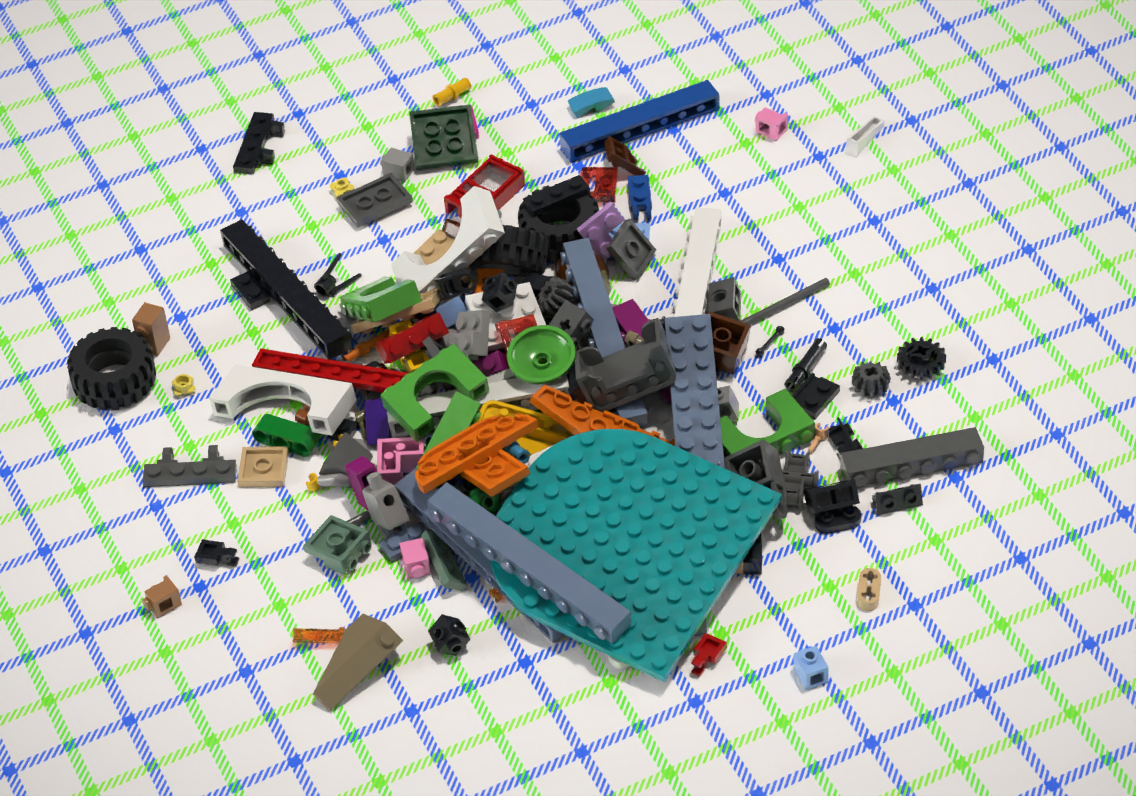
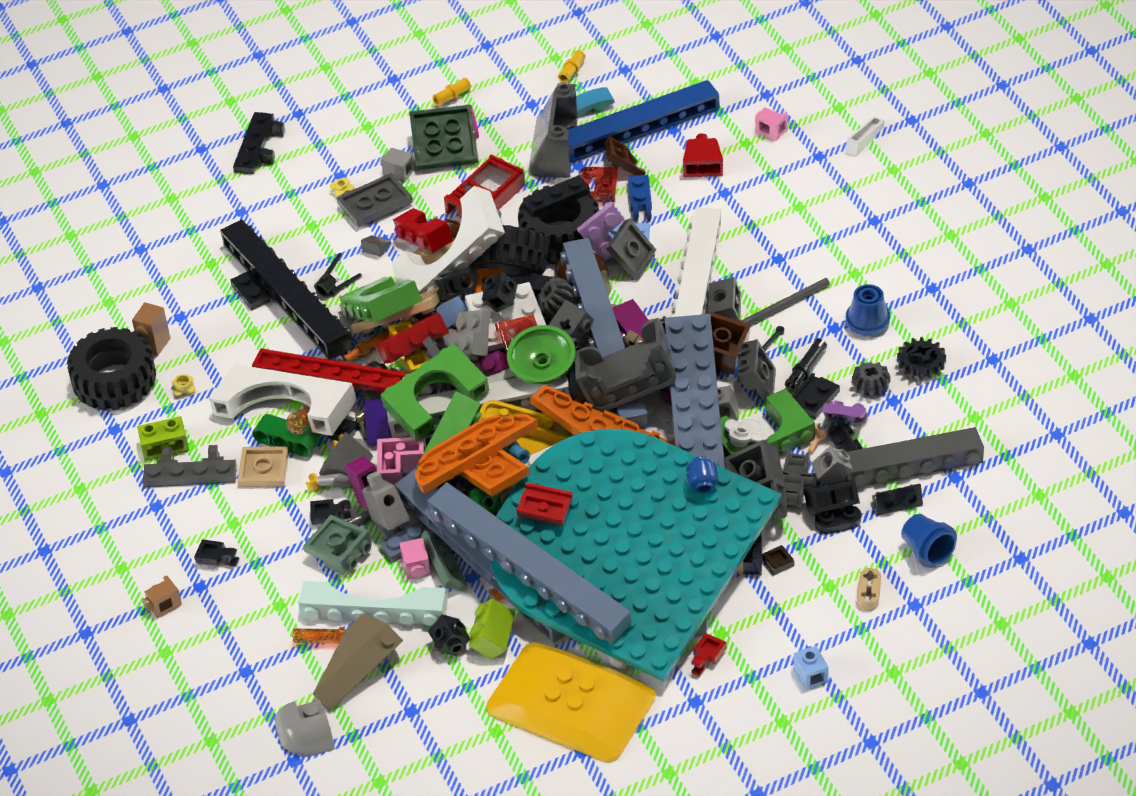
(162, 434): none -> lime brick
(296, 423): none -> clear orange plate
(304, 728): none -> light grey brick
(322, 509): none -> black plate
(325, 602): none -> light aqua arch
(374, 245): none -> dark grey slope
(415, 229): none -> red arch
(491, 628): none -> lime brick
(544, 504): none -> red plate
(551, 134): none -> dark grey windscreen
(571, 66): none -> yellow pin
(571, 701): none -> yellow wedge
(702, 157): none -> red torso
(702, 475): none -> blue head
(744, 432): none -> white plate
(756, 369): none -> dark grey plate
(778, 559): none -> dark brown tile
(832, 465): none -> light grey brick
(846, 413): none -> medium lavender plate
(868, 311): none -> blue piece
(929, 540): none -> blue piece

